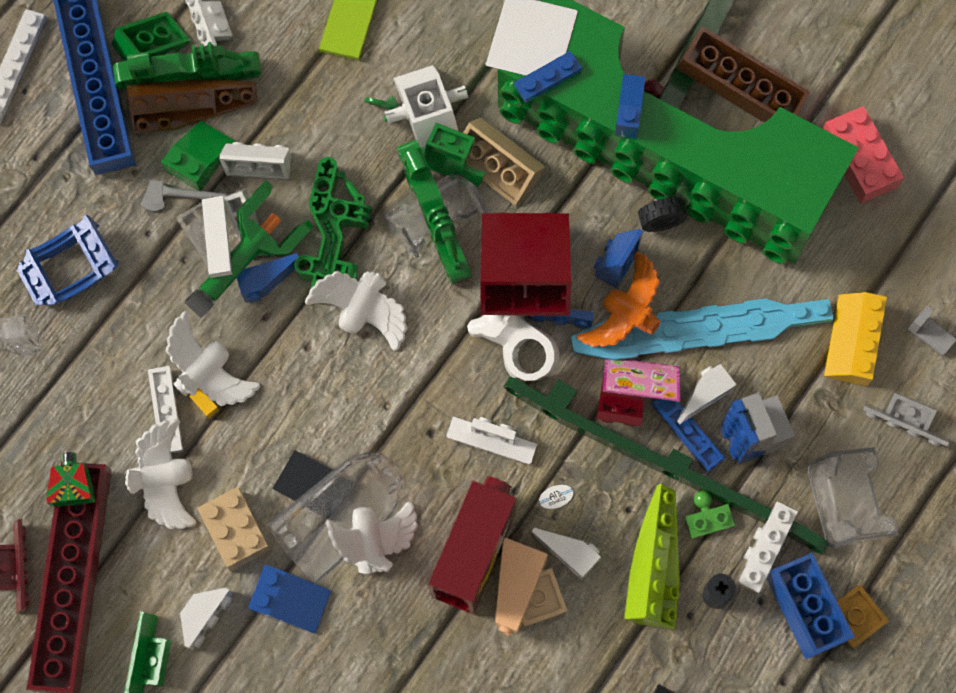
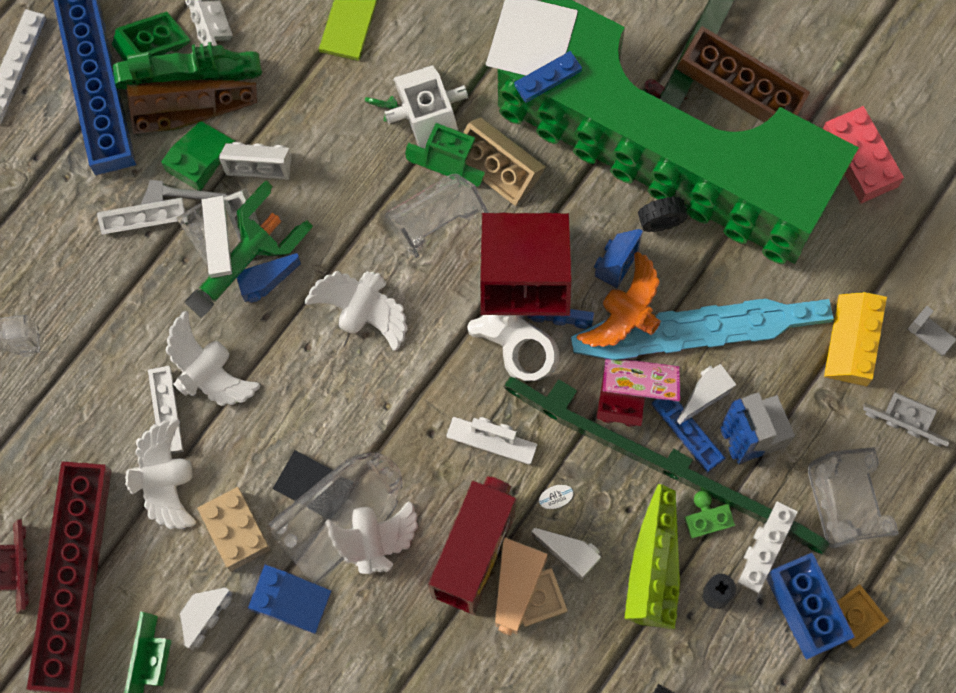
(69, 483): torso -> none
(92, 244): blue wedge -> none
(140, 216): none -> white plate
(204, 403): yellow piece -> none
(331, 224): green beam -> none
(434, 211): green beam -> none
(630, 106): blue slope -> none

